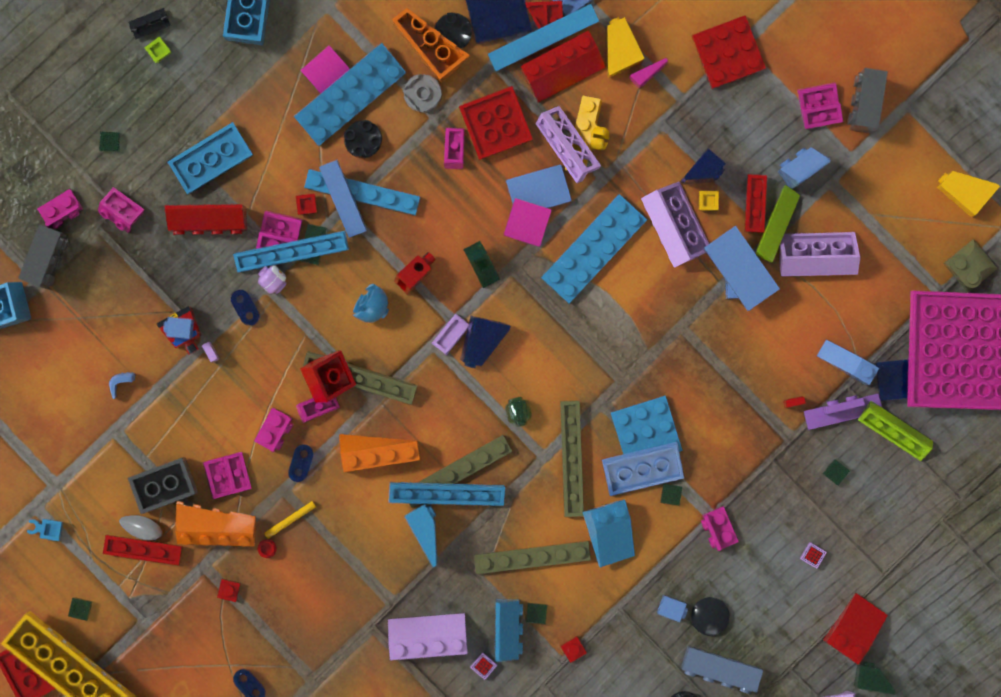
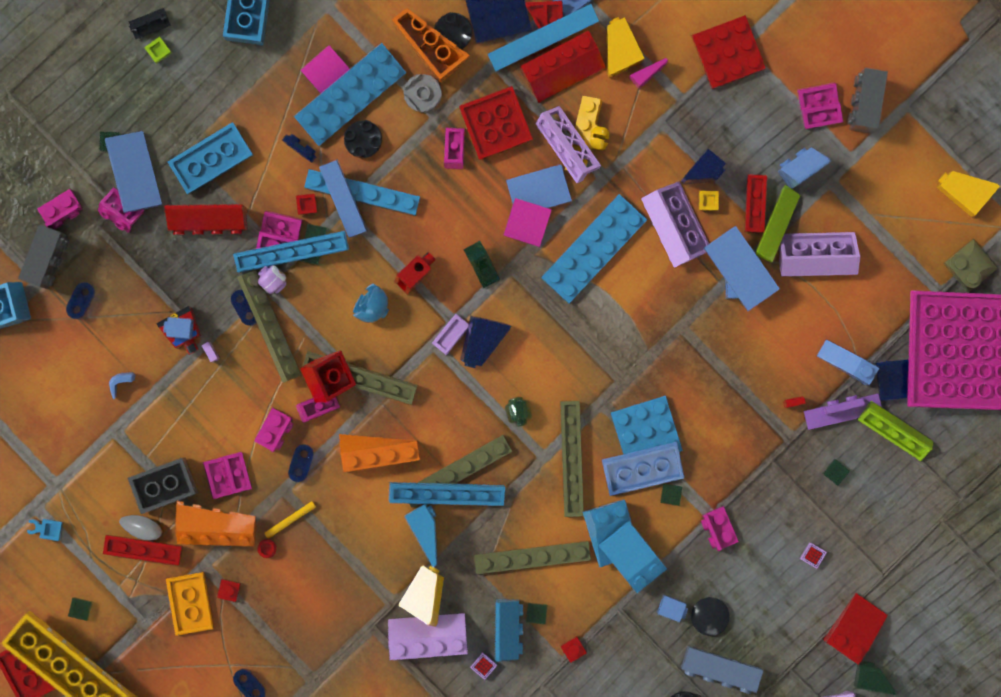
(80, 300): none -> clear blue plate
(133, 171): none -> medium blue tile
(189, 603): none -> light orange tile
(269, 326): none -> olive plate
(293, 142): none -> clear blue plate
(424, 595): none -> slope
(632, 557): none -> dark azure slope

